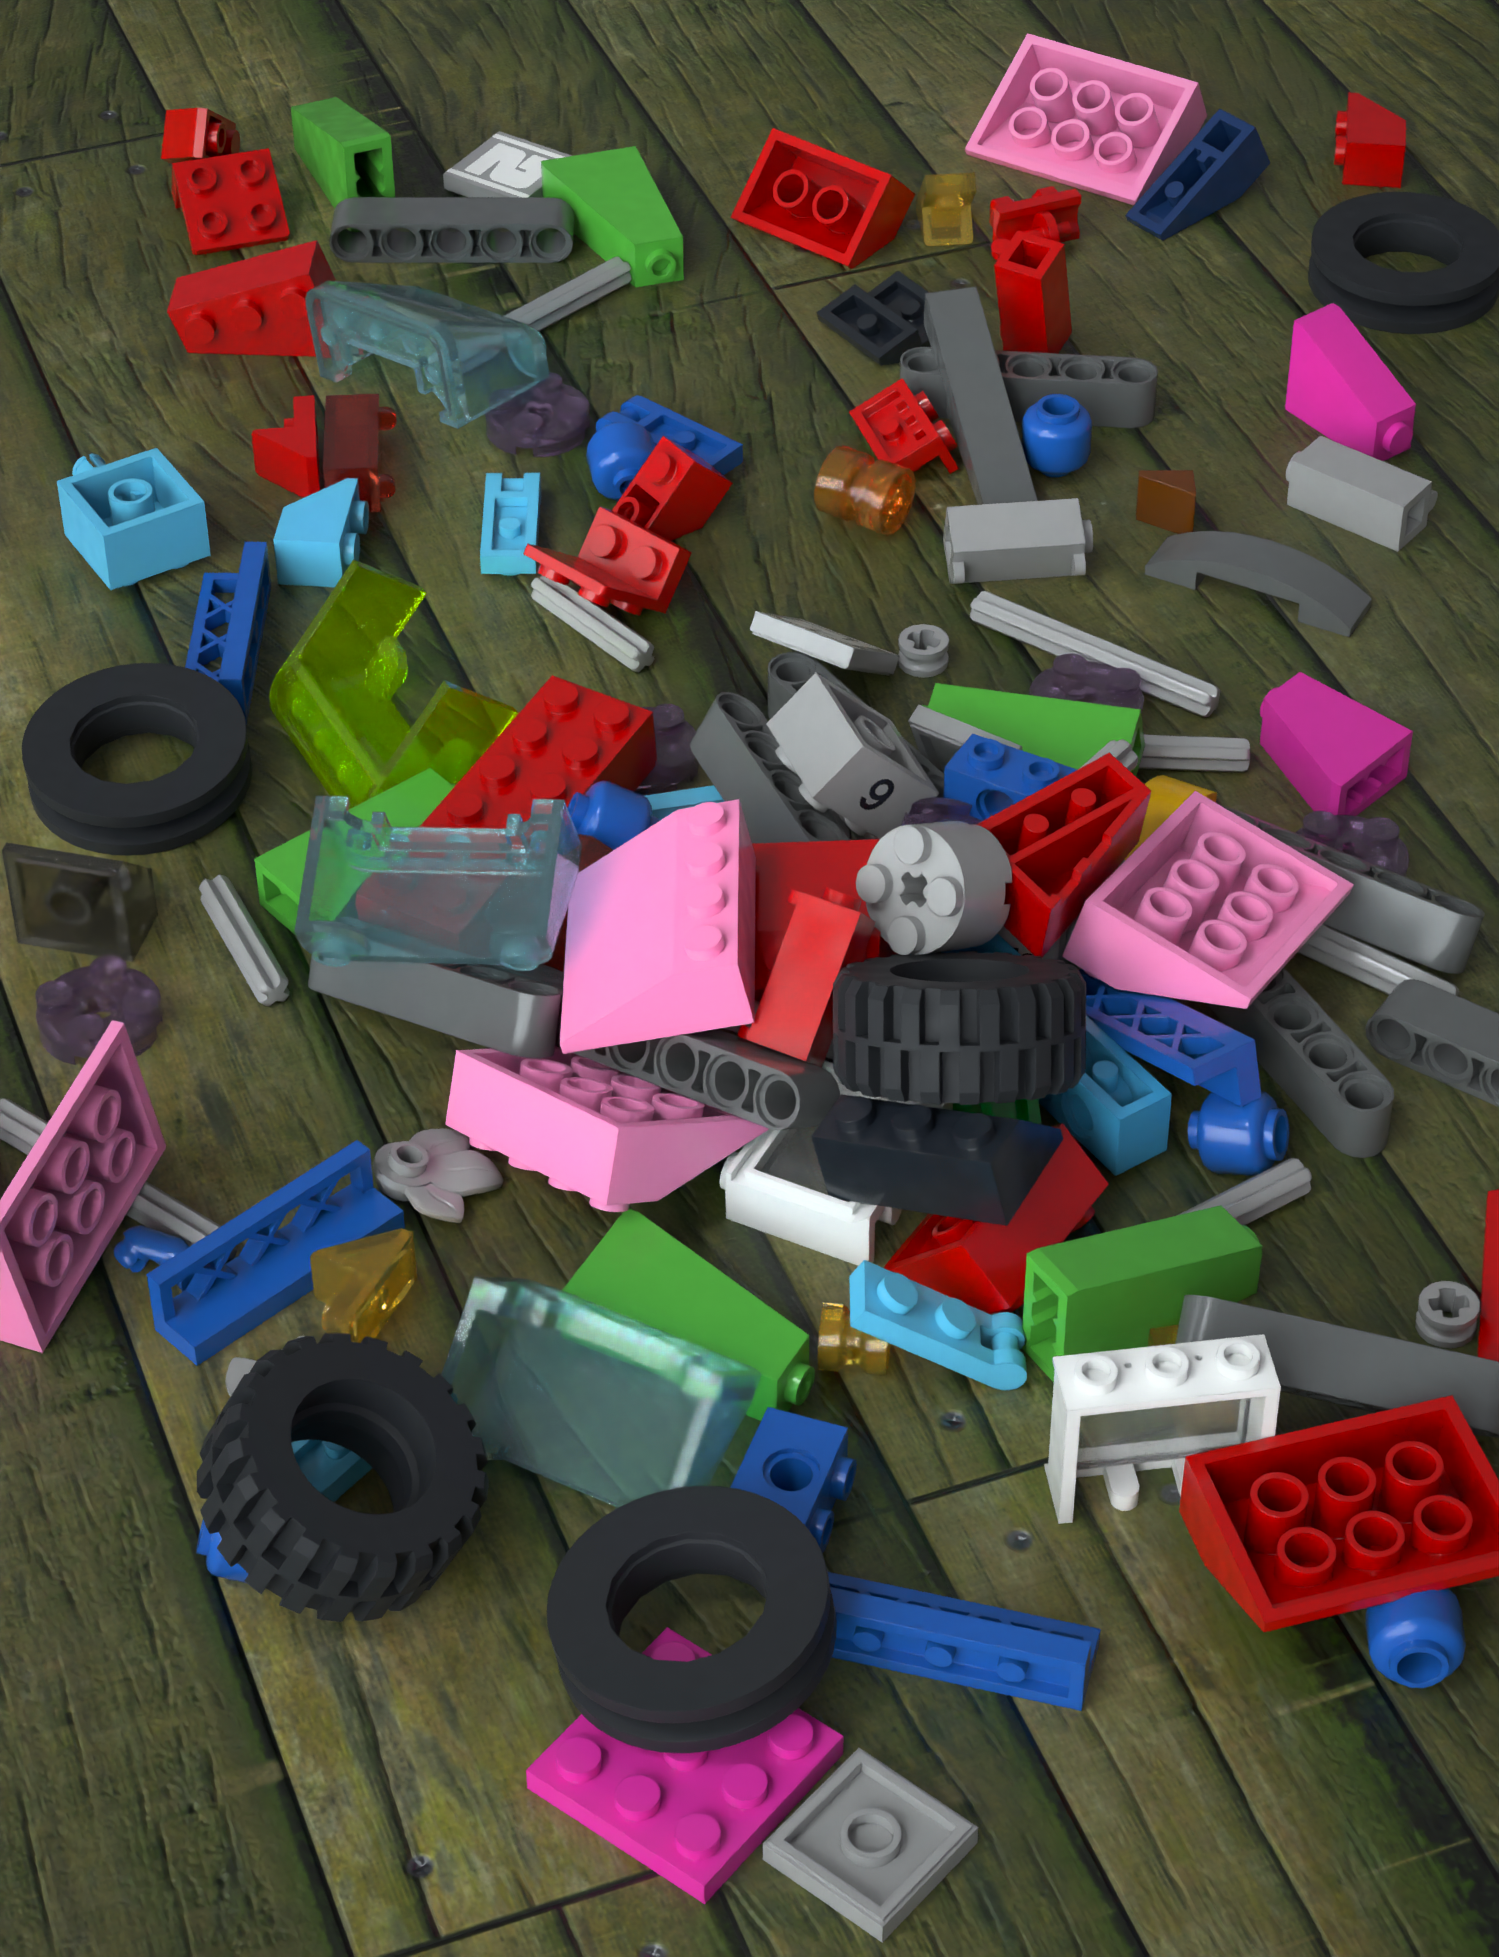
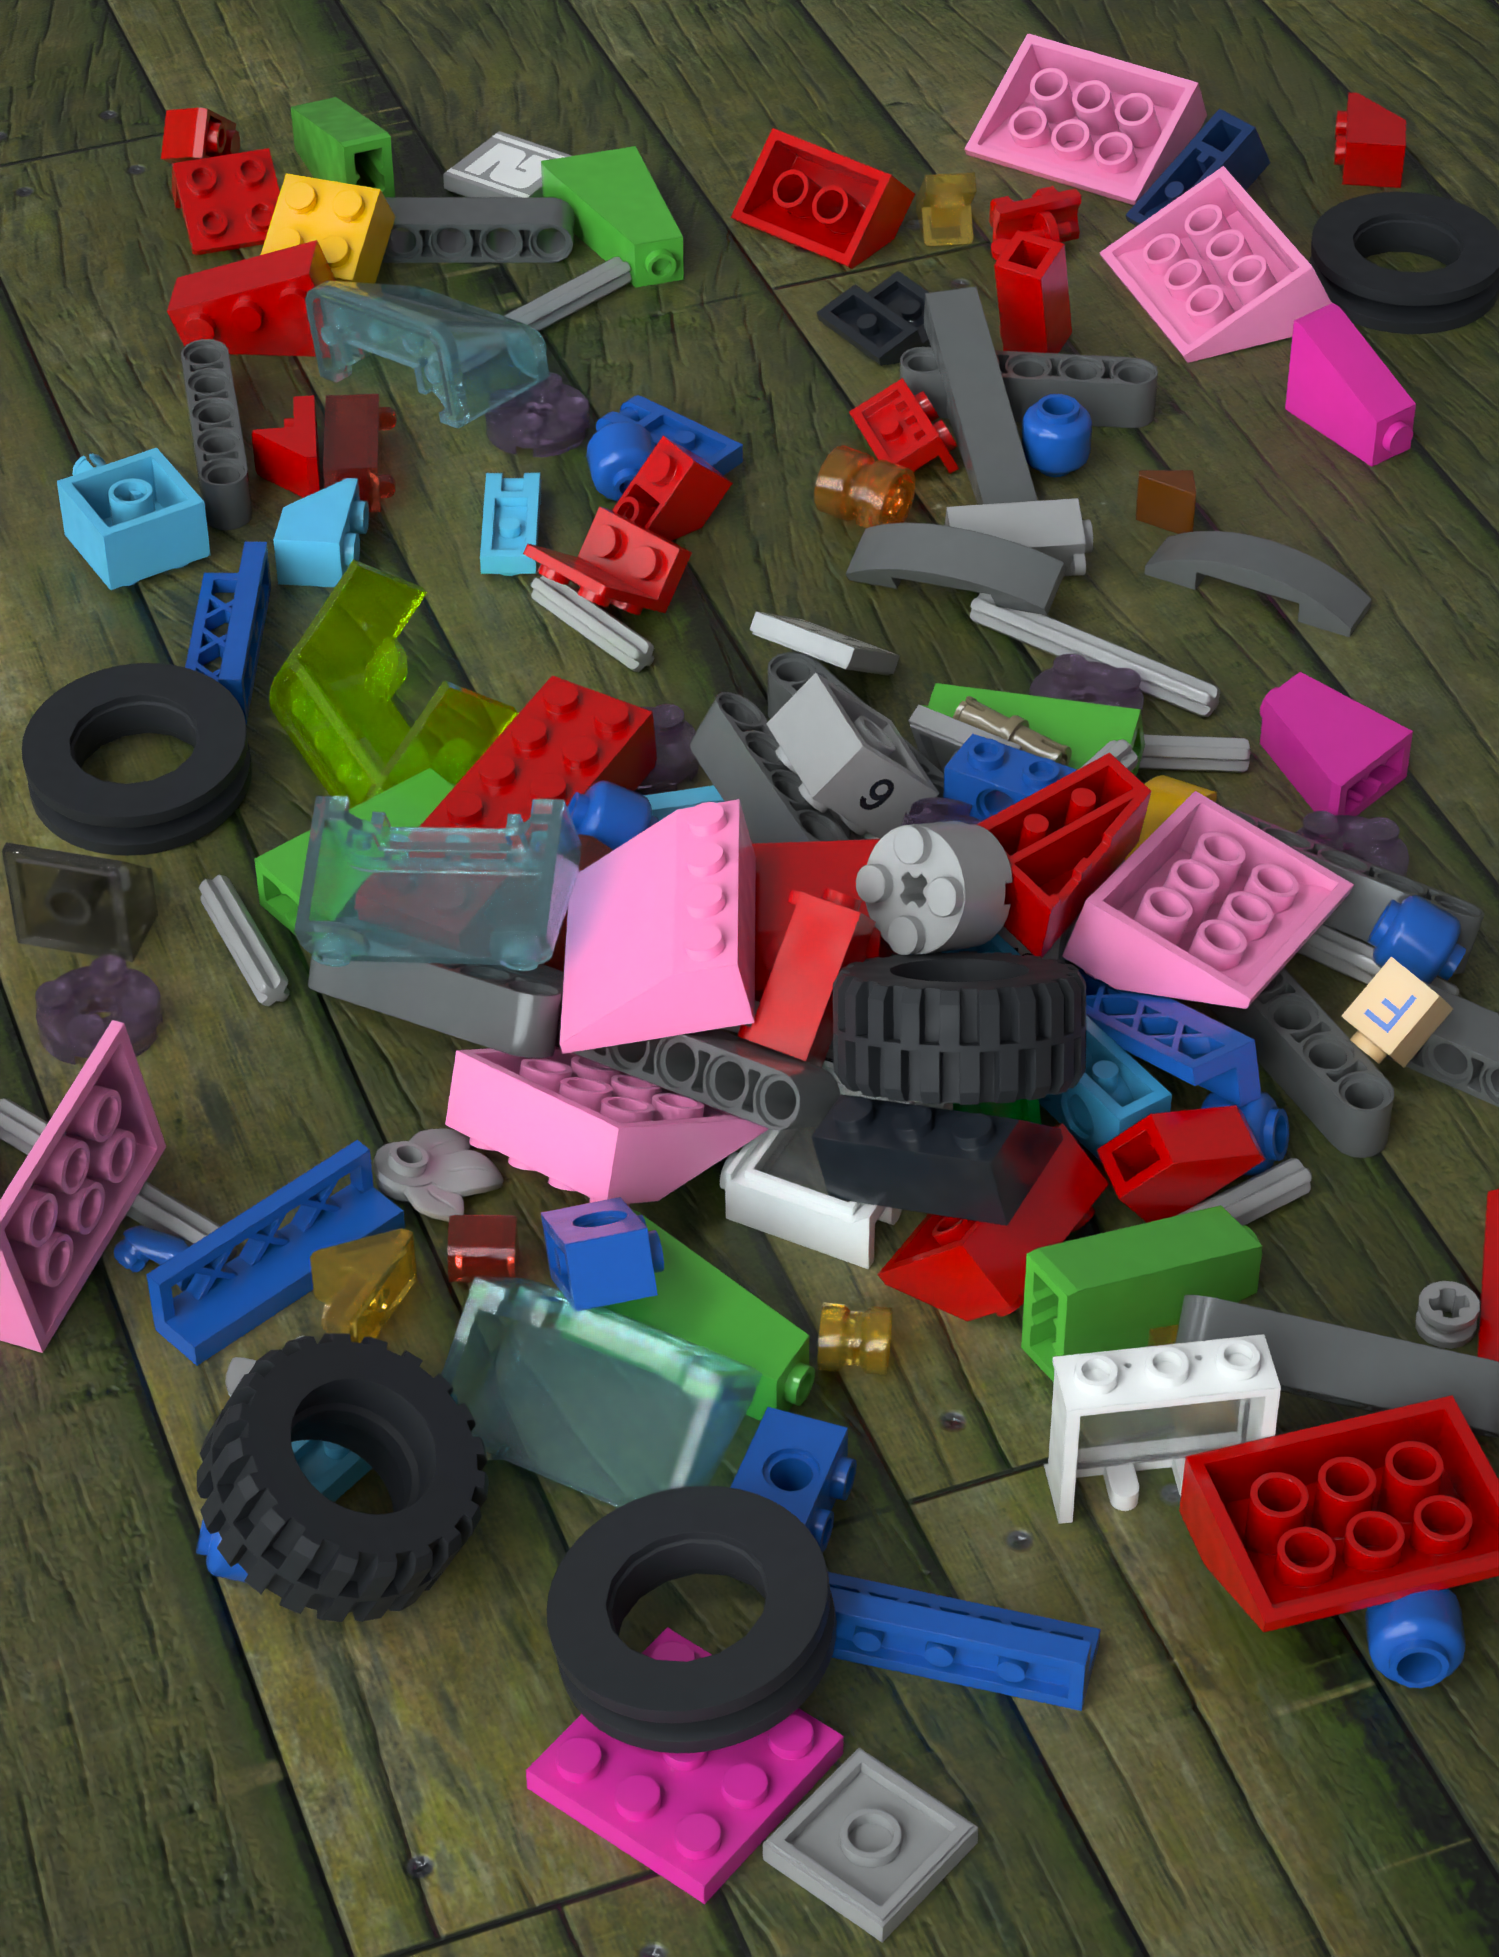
(216, 434): none -> dark grey beam
(344, 218): none -> yellow brick
(482, 1247): none -> clear red brick
(601, 1253): none -> blue brick
(923, 650): light grey bush -> none
(938, 1327): medium azure plate -> none
(960, 560): none -> dark grey slope
(1012, 729): none -> dark tan pin
(1179, 1159): none -> red slope
(1216, 271): none -> bright pink slope
(1359, 493): light grey brick -> none
(1395, 1014): none -> brick
(1418, 938): none -> blue head

